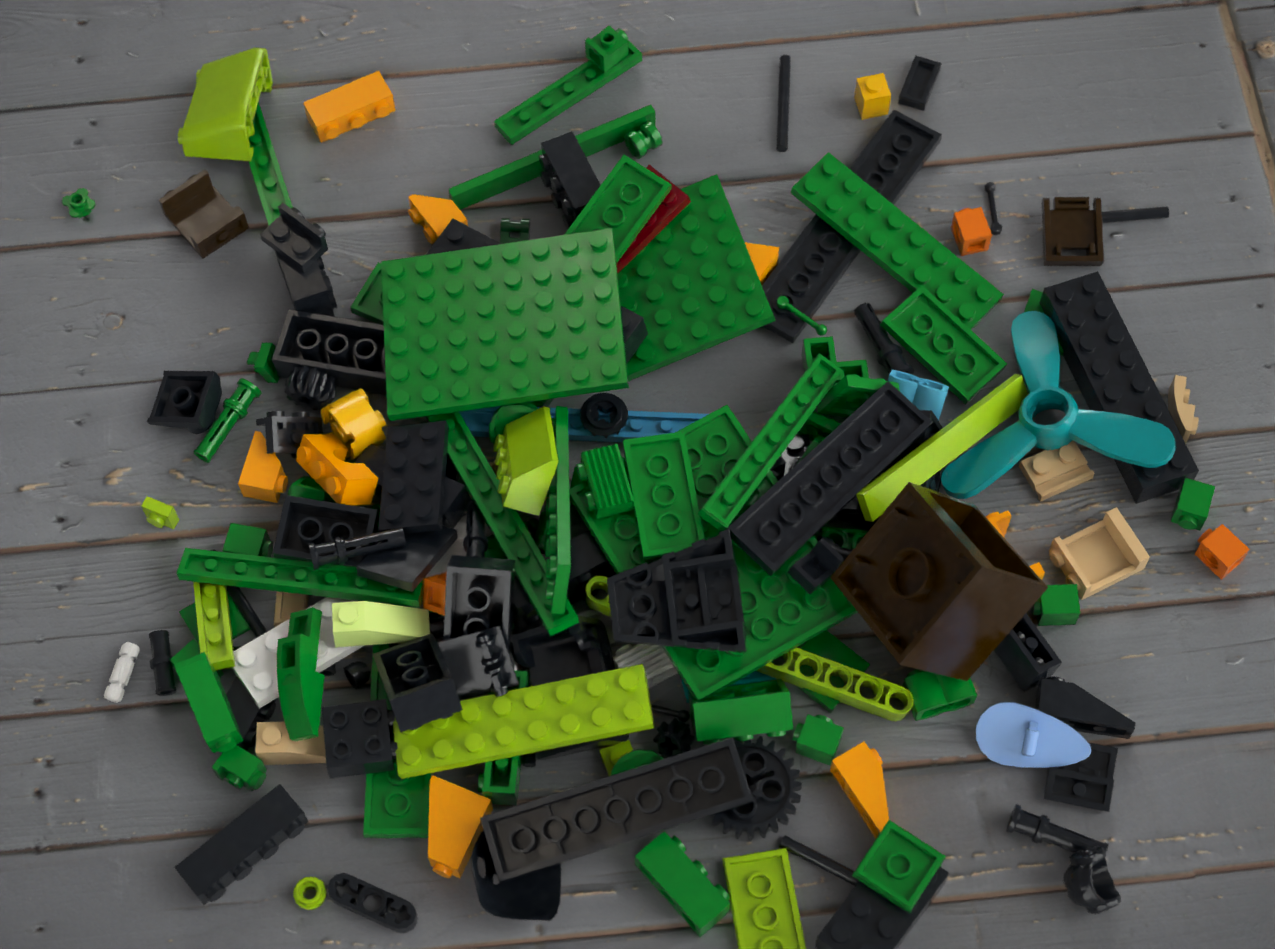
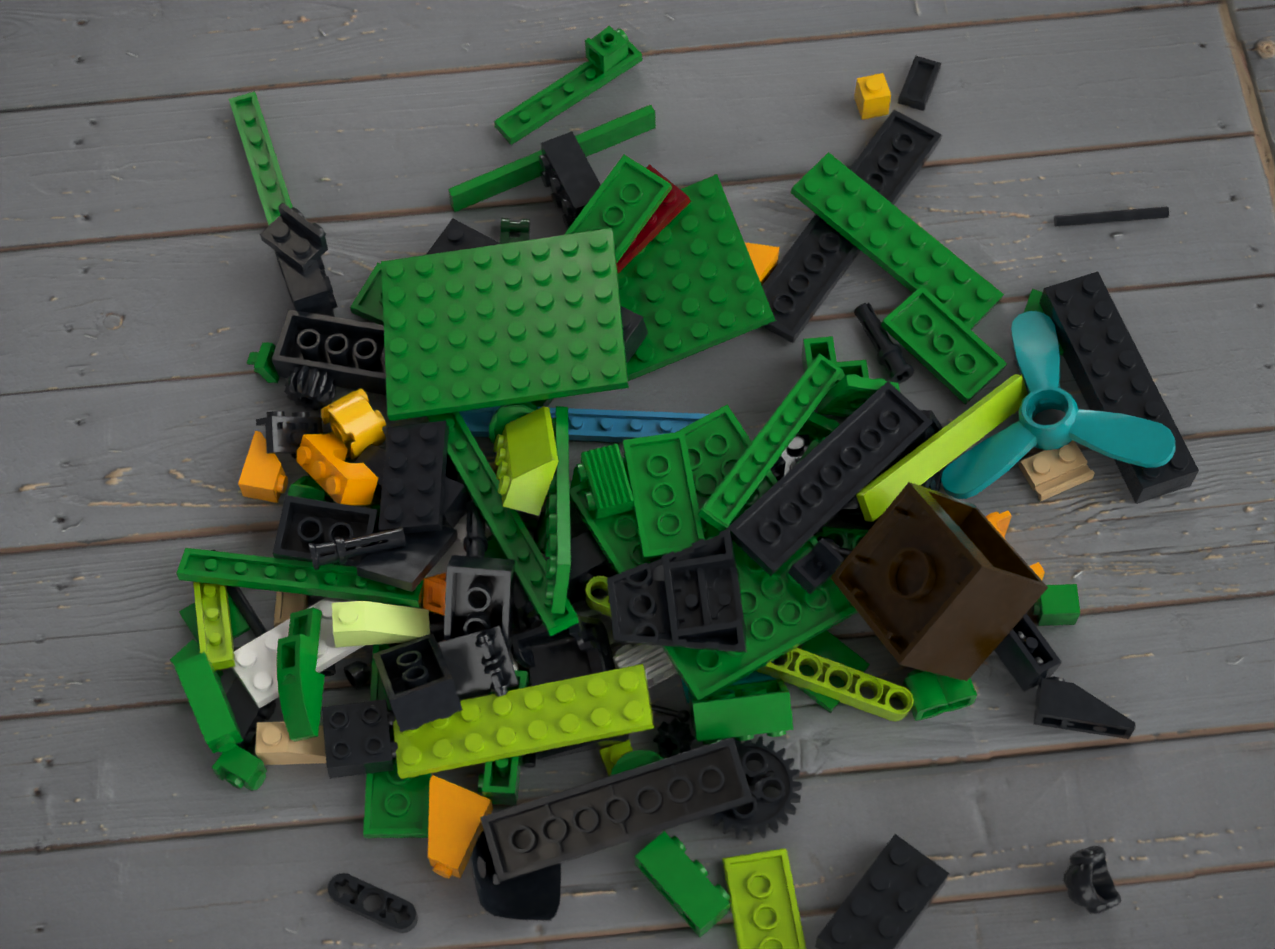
(81, 209): green plate -> none
(121, 672): white axle -> none
(159, 513): lime plate -> none
(161, 663): black pin -> none
(187, 400): black slope -> none
(203, 214): dark brown panel -> none
(225, 106): lime windscreen -> none
(234, 409): green pin -> none
(242, 844): black brick -> none
(248, 541): green brick -> none
(303, 886): lime plate -> none
(349, 106): light orange brick -> none
(433, 214): light orange slope -> none
(606, 403): black gear -> none
(643, 139): green wheel -> none
(782, 302): green hinge -> none
(783, 103): black bar -> none
(818, 738): green brick -> none
(818, 860): black bar -> none
(862, 780): light orange slope -> none
(899, 866): green tile -> none
(921, 392): medium azure brick -> none
(971, 231): orange brick -> none
(996, 228): black hinge -> none
(1028, 738): light blue shield -> none
(1041, 829): black pin -> none
(1072, 228): dark brown container -> none
(1085, 782): black slope -> none
(1099, 554): tan panel -> none
(1180, 409): tan slope -> none
(1192, 504): green brick -> none
(1221, 550): orange brick -> none

